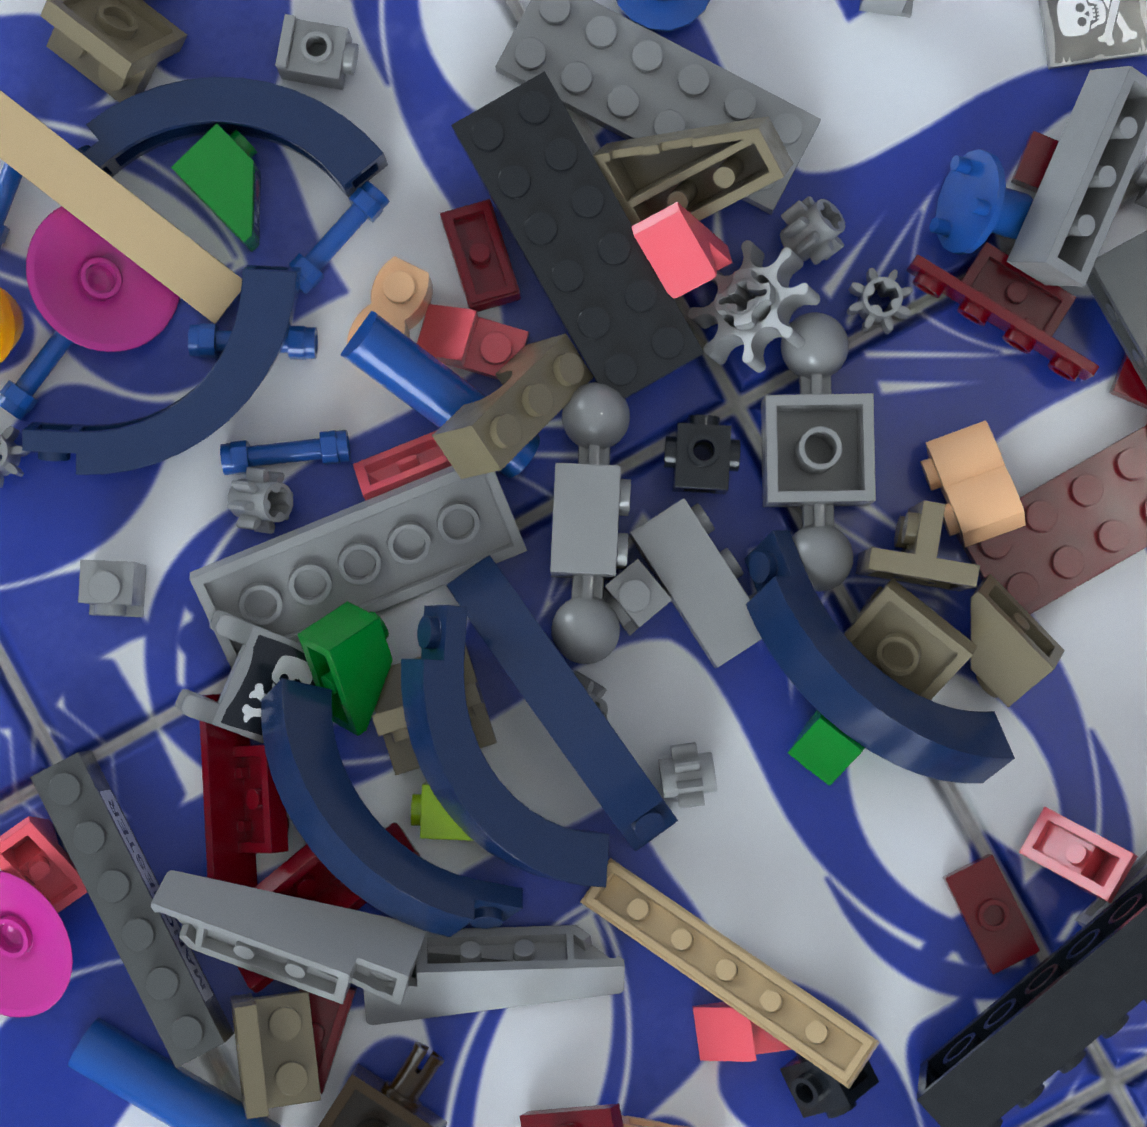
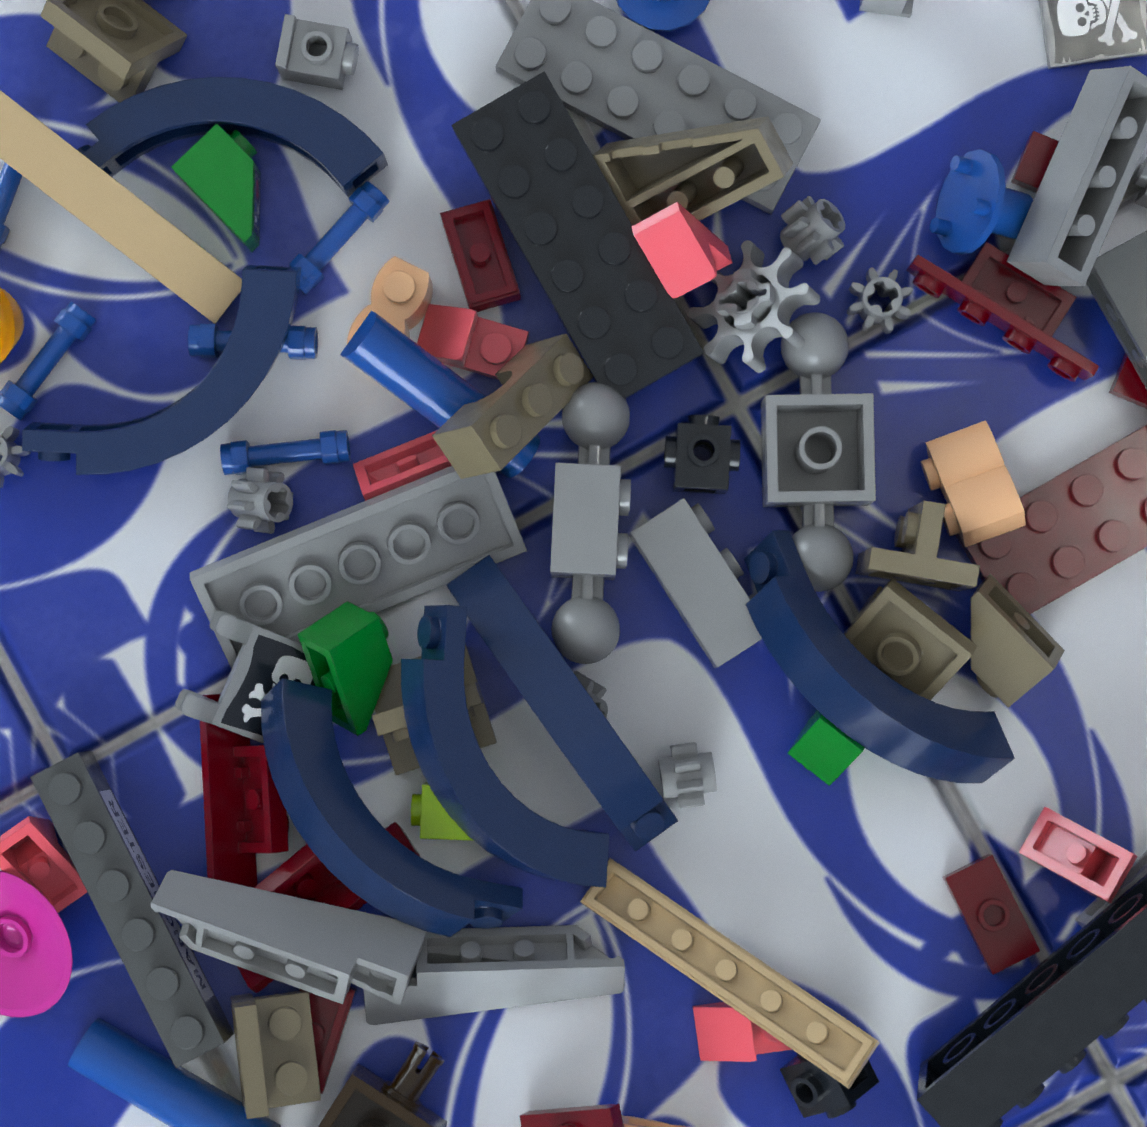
(92, 288): dark pink hat -> none
(112, 587): light grey brick -> none
(635, 596): light grey brick -> none

